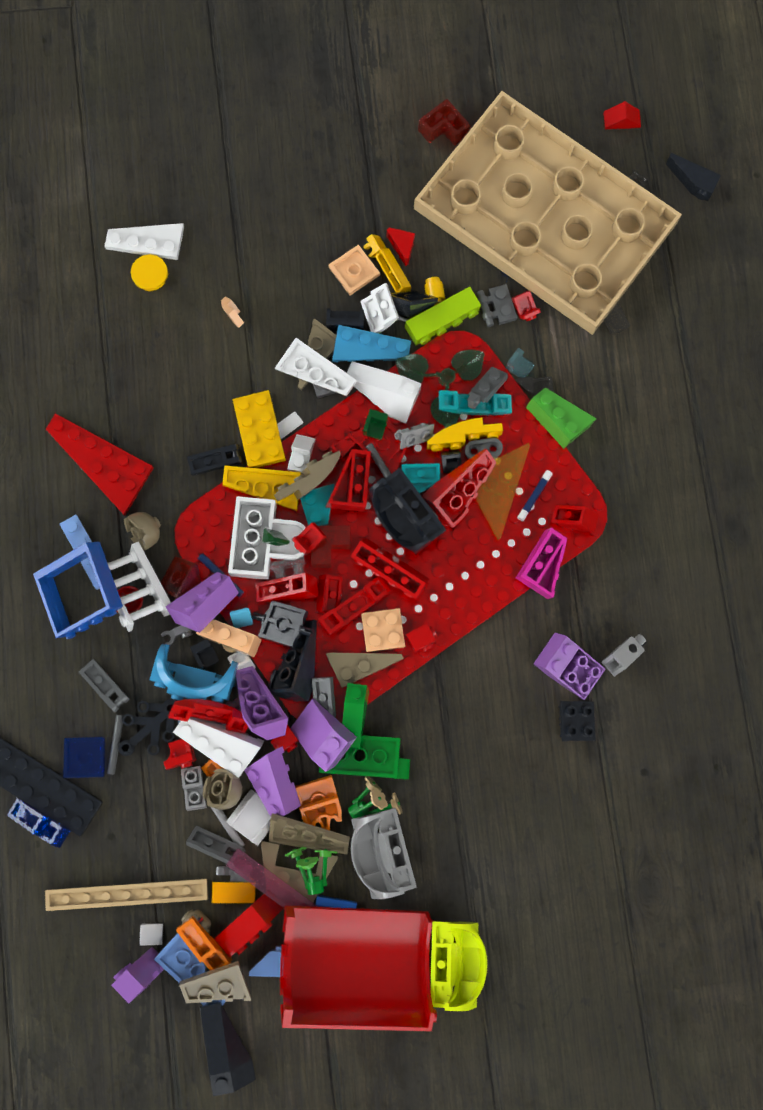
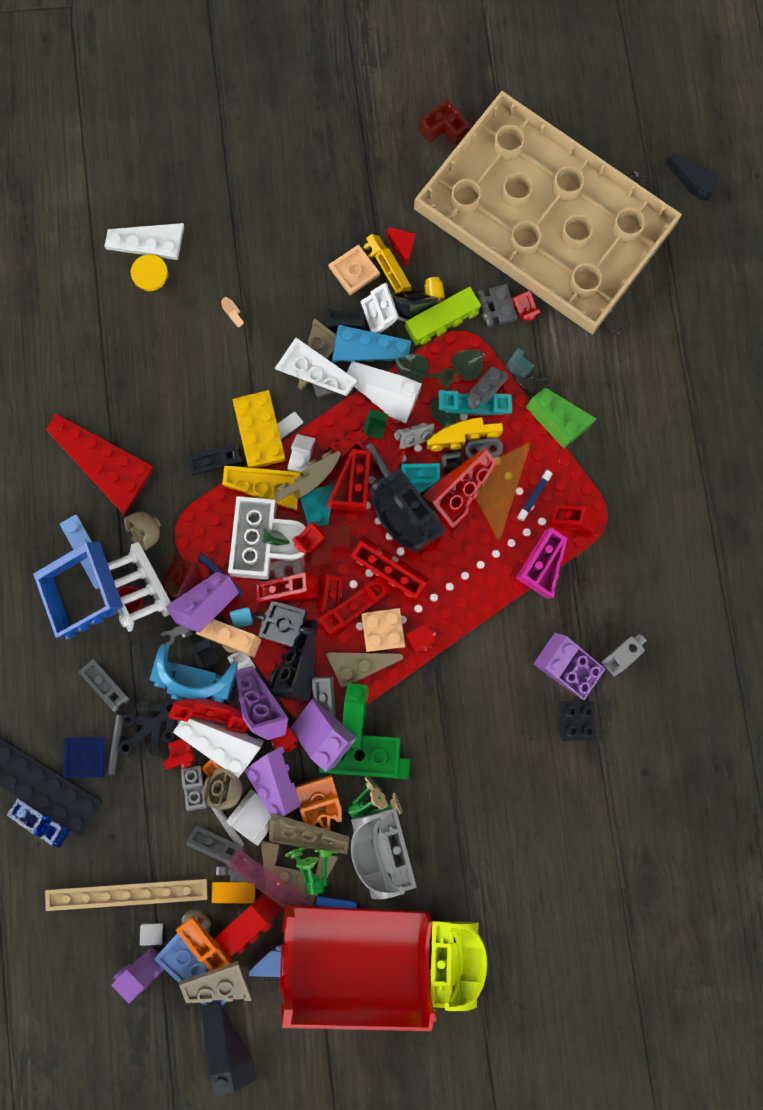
(622, 117): red slope -> none

